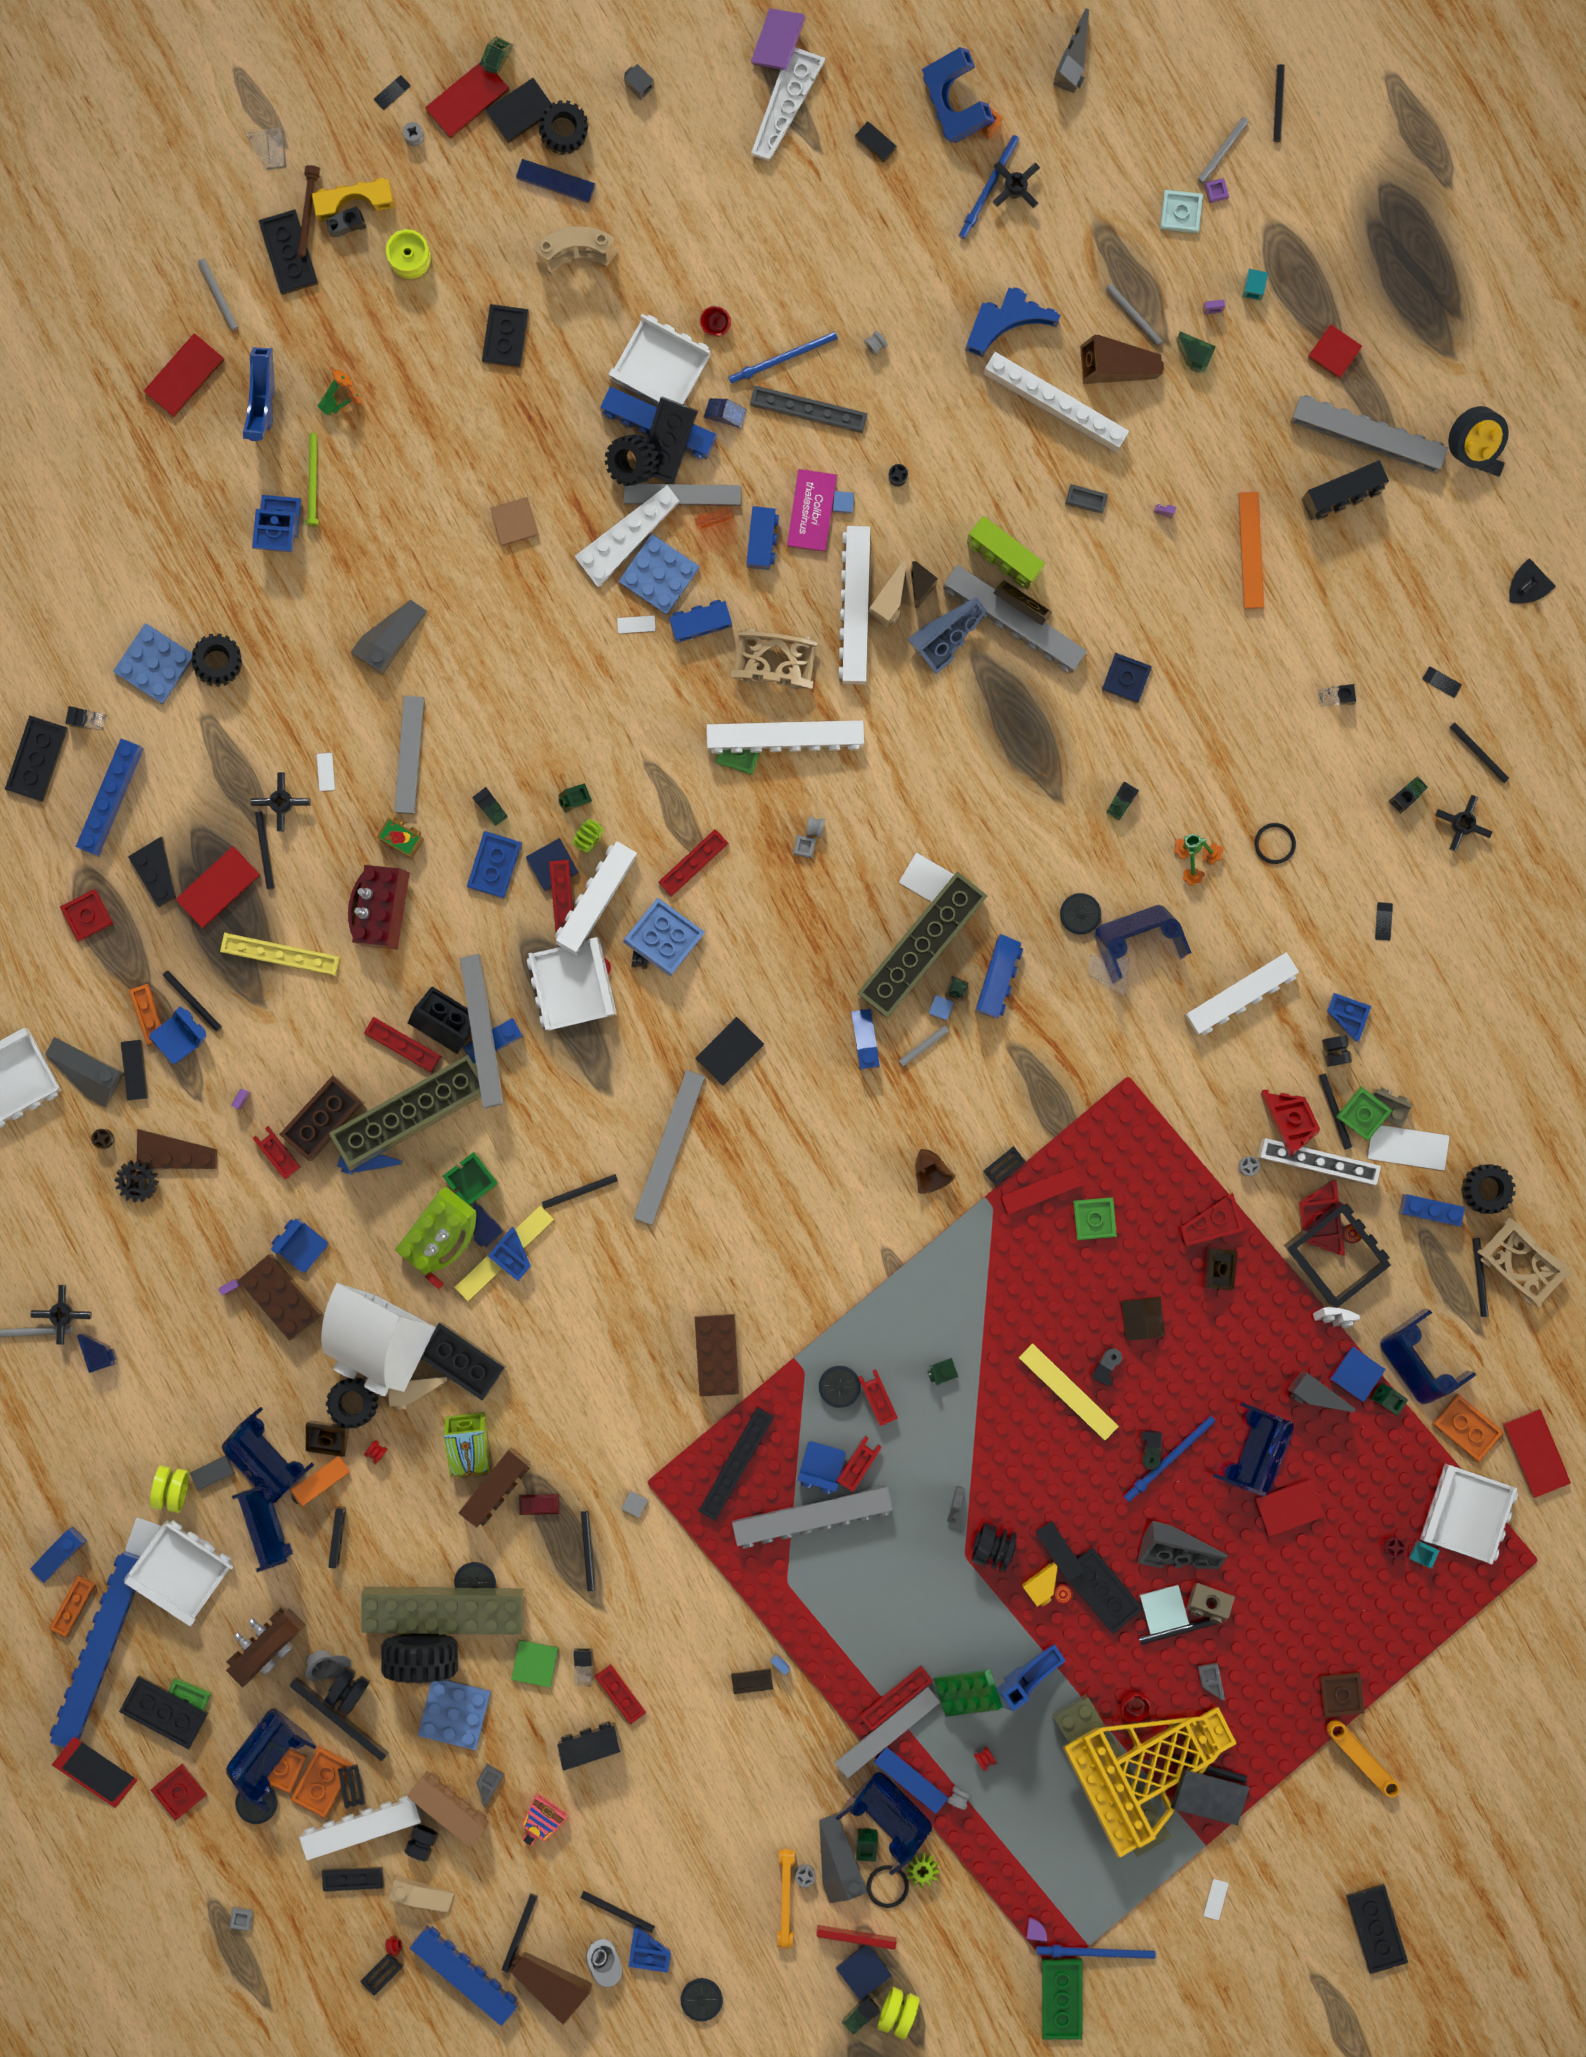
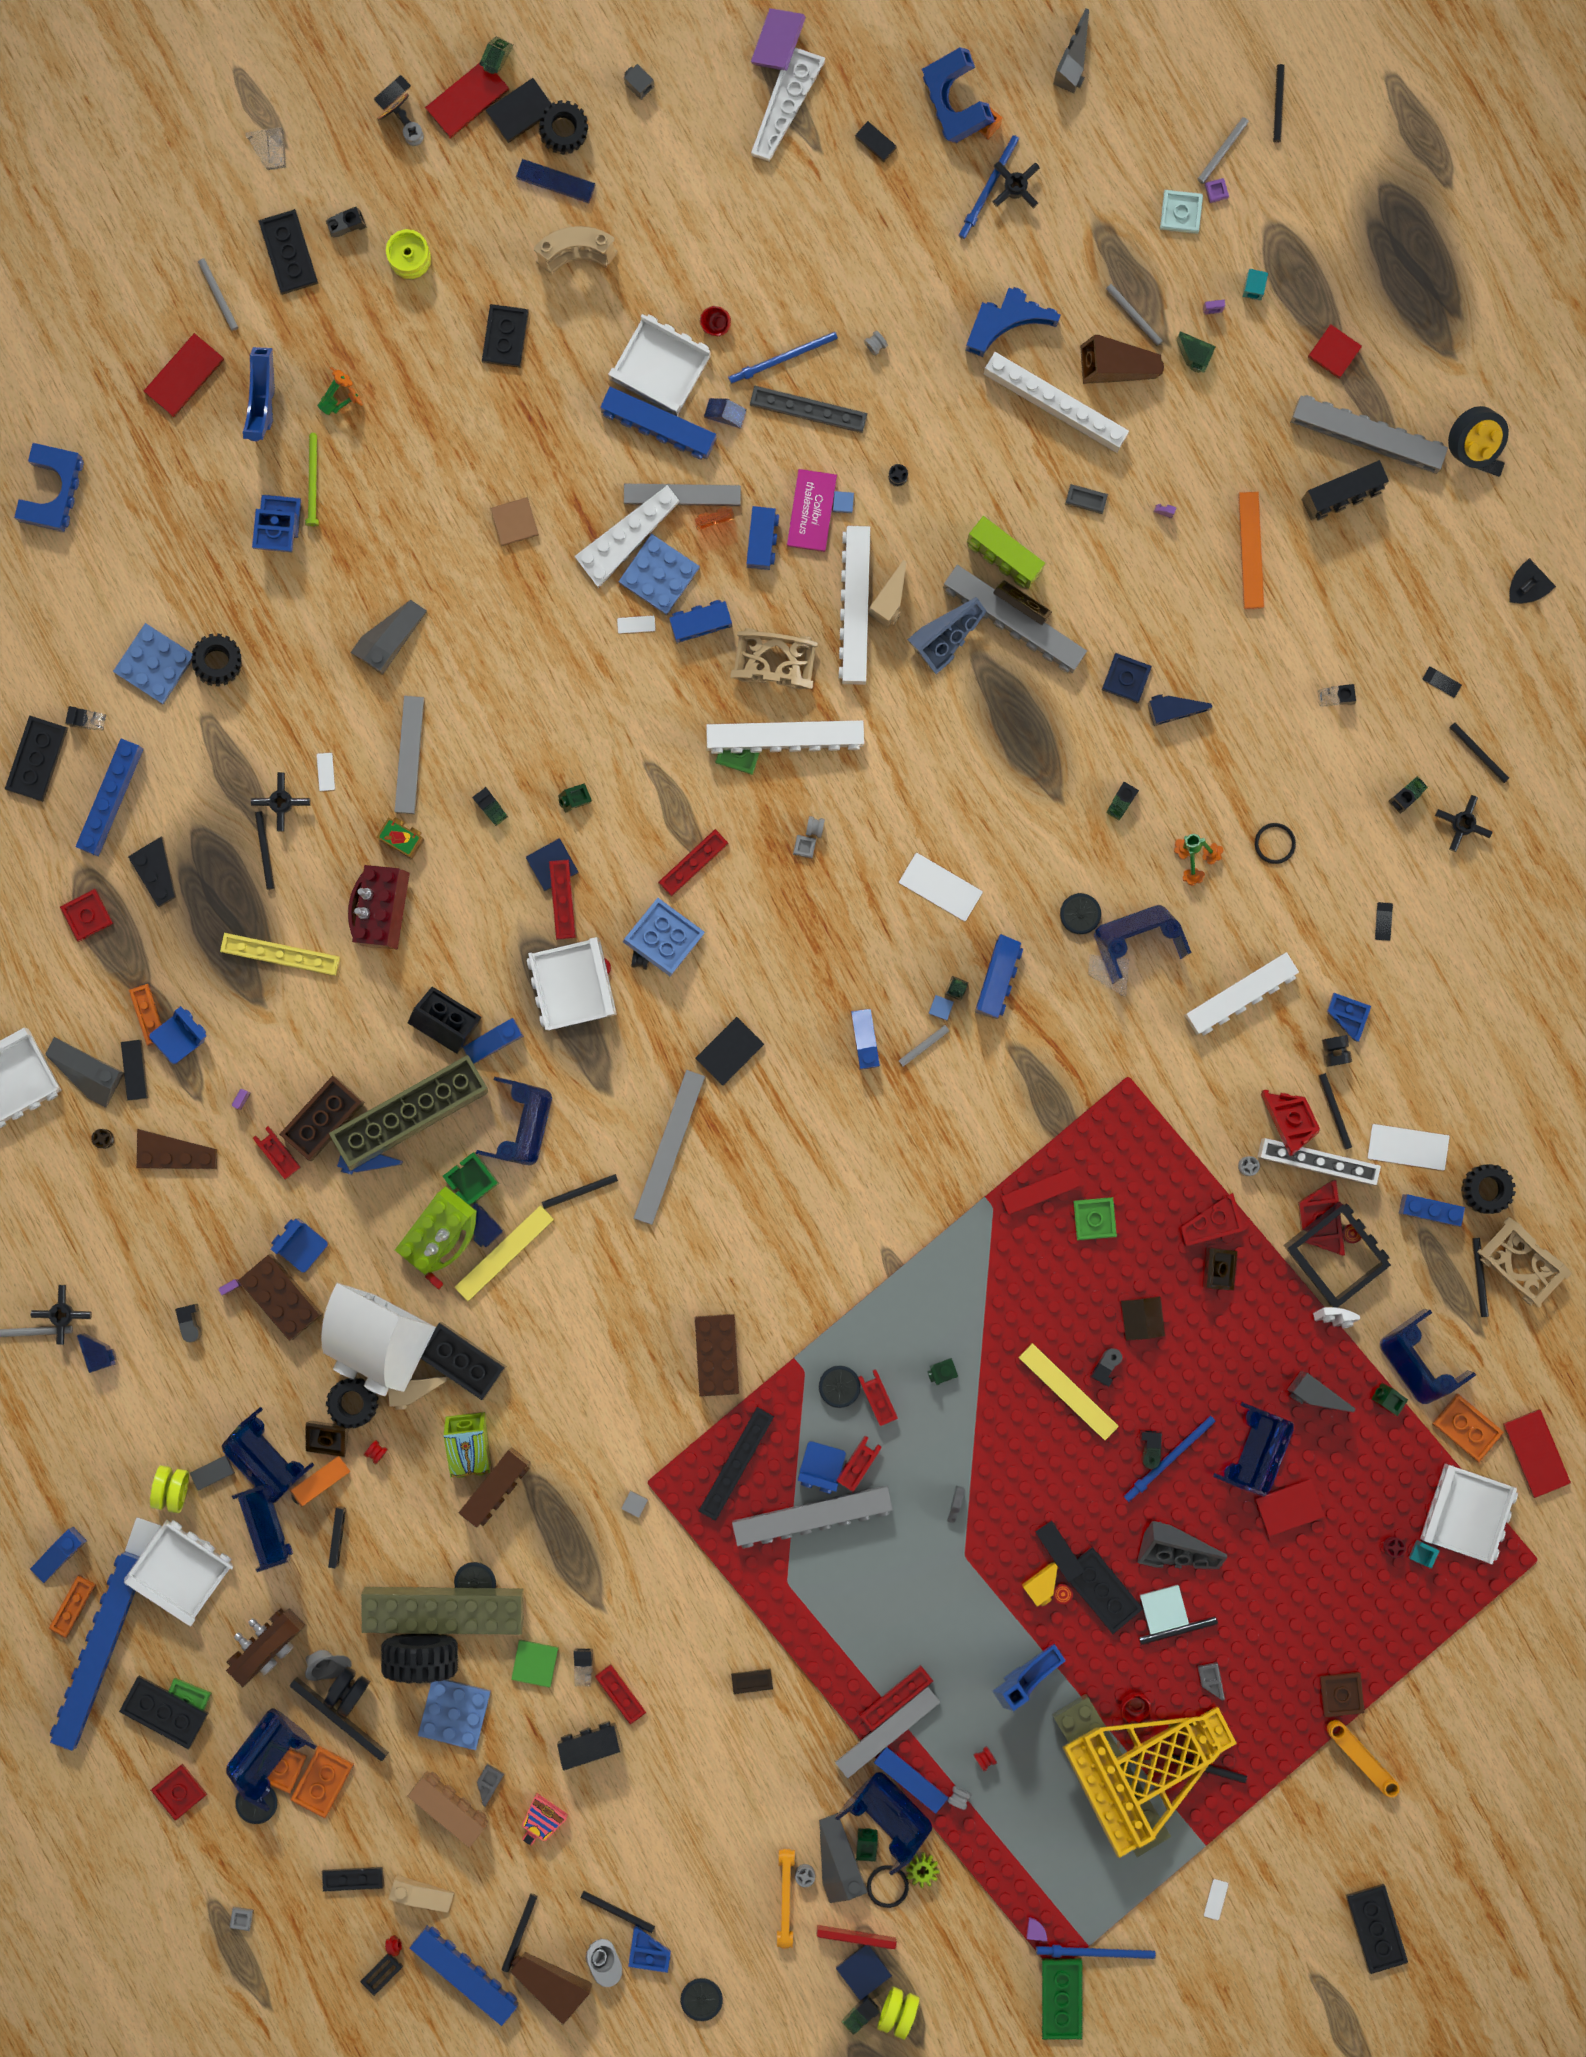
(55, 513): none -> blue arch
(94, 1772): black sticker -> none
(130, 1174): black gear -> none
(187, 1322): none -> leg
(192, 1001): black bar -> none
(218, 887): red tile -> none
(311, 173): reddish brown piece -> none
(329, 202): yellow arch -> none
(354, 1802): black tile -> none
(360, 1828): white brick -> none
(401, 114): none -> black shield
(402, 1044): red tile -> none
(422, 1840): black wheel -> none
(481, 1031): light grey tile -> none
(494, 864): blue tile -> none
(511, 1255): blue wing -> none
(532, 1125): none -> clear blue windscreen
(539, 1504): dark red tile -> none
(587, 1551): black bar -> none
(588, 836): lime gear -> none
(596, 898): white brick -> none
(619, 465): black tyre -> none
(670, 435): black tile -> none
(780, 1664): medium blue tile -> none
(922, 582): dark brown slope -> none
(922, 945): olive brick -> none
(931, 1172): reddish brown helmet -> none
(968, 1692): green plate -> none
(991, 1176): black tile -> none
(995, 1547): black wheel -> none
(1173, 708): none -> dark blue slope
(1210, 1797): black tile -> none
(1221, 1601): dark tan brick -> none
(1357, 1374): blue tile -> none
(1364, 1113): bright green tile -> none
(1399, 1106): dark tan bracket -> none

